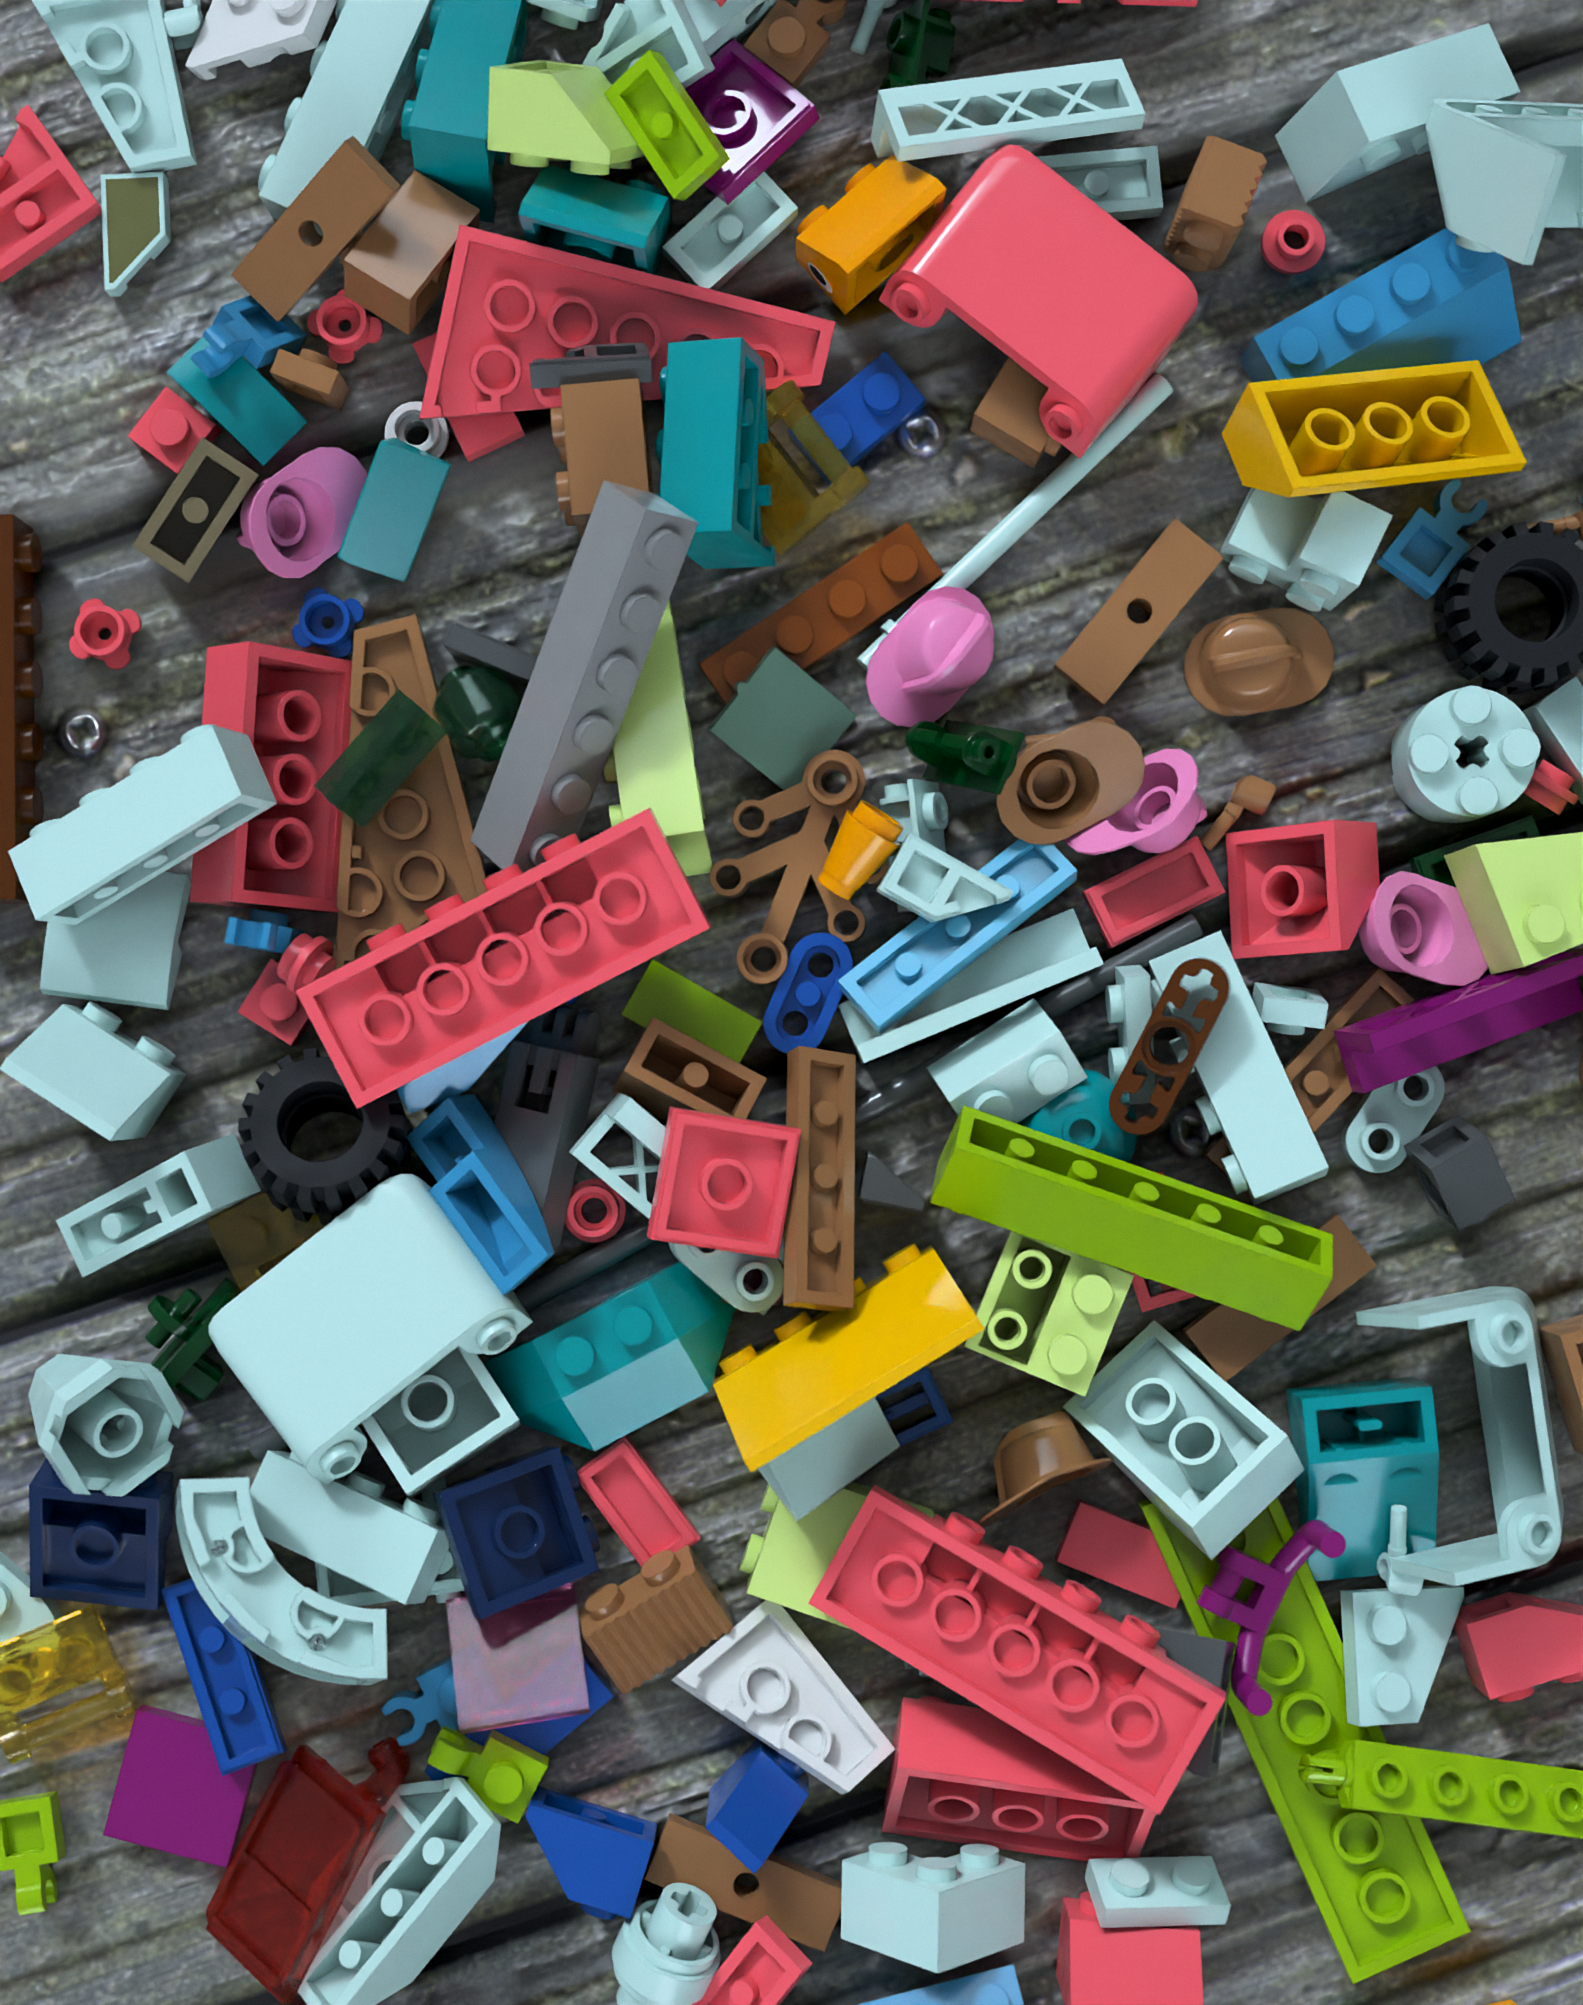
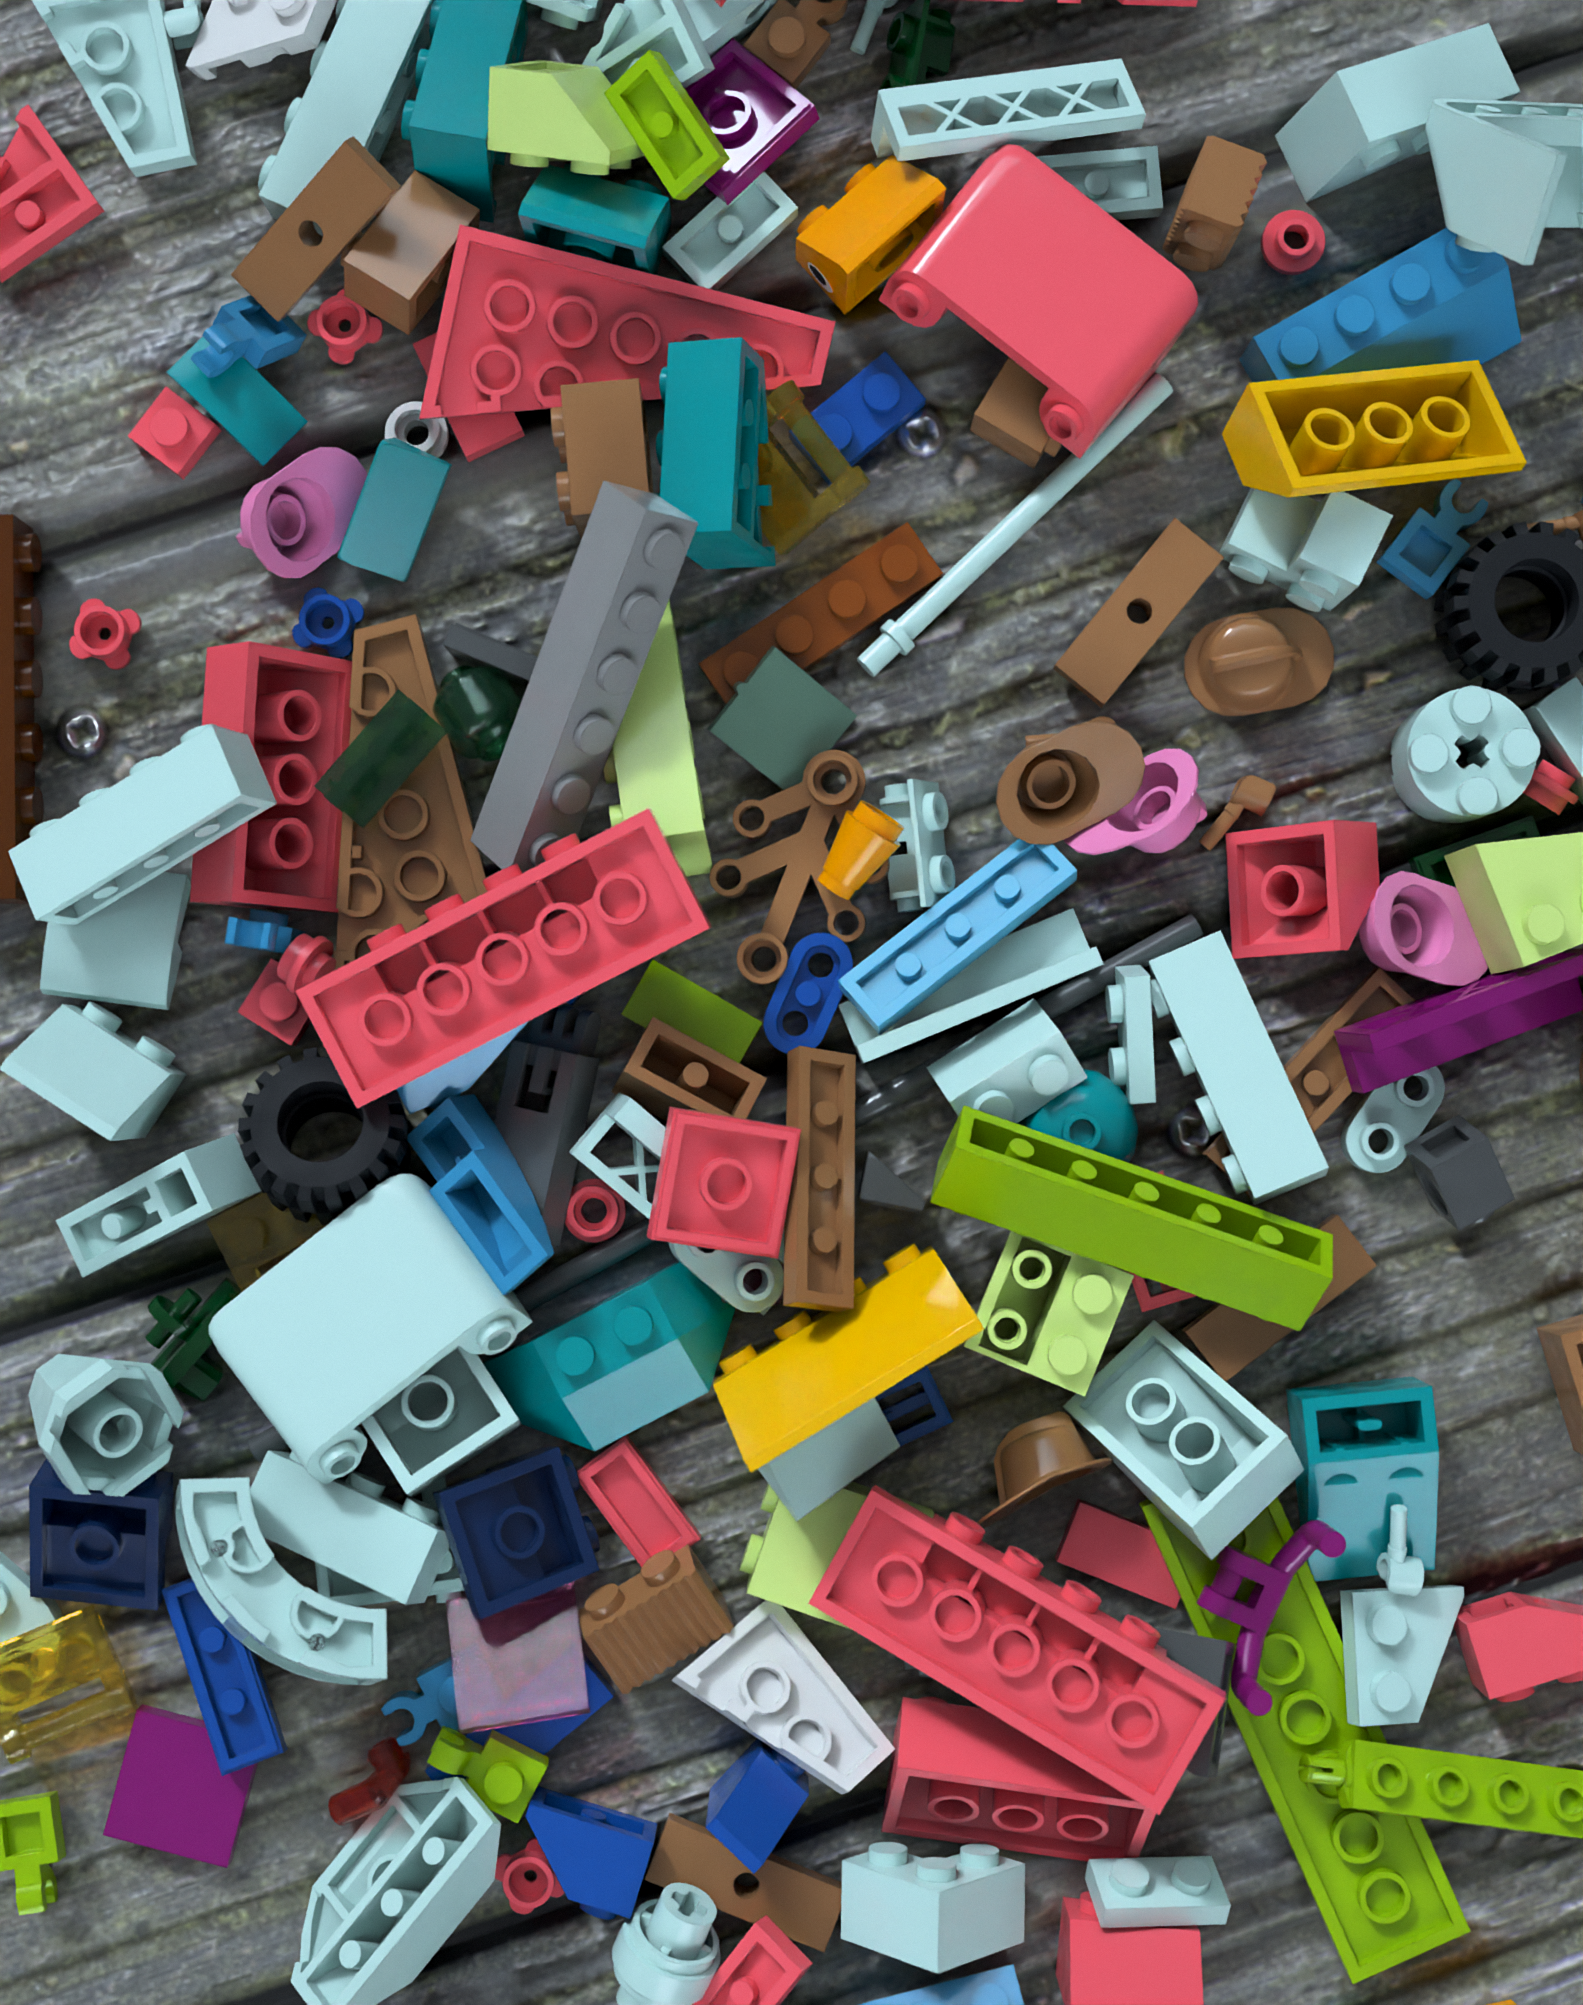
(132, 224): olive tile -> none
(195, 510): dark tan brick -> none
(292, 1871): clear red piece -> none
(311, 377): medium nougat plate -> none
(522, 1893): none -> coral plate
(593, 364): dark grey tile -> none
(931, 657): bright pink piece -> none
(937, 883): light aqua tile -> none
(965, 754): dark green hinge -> none
(1153, 892): coral tile -> none
(1162, 1097): reddish brown beam -> none
(1289, 1008): light aqua plate -> none
(1514, 1431): light aqua windscreen -> none

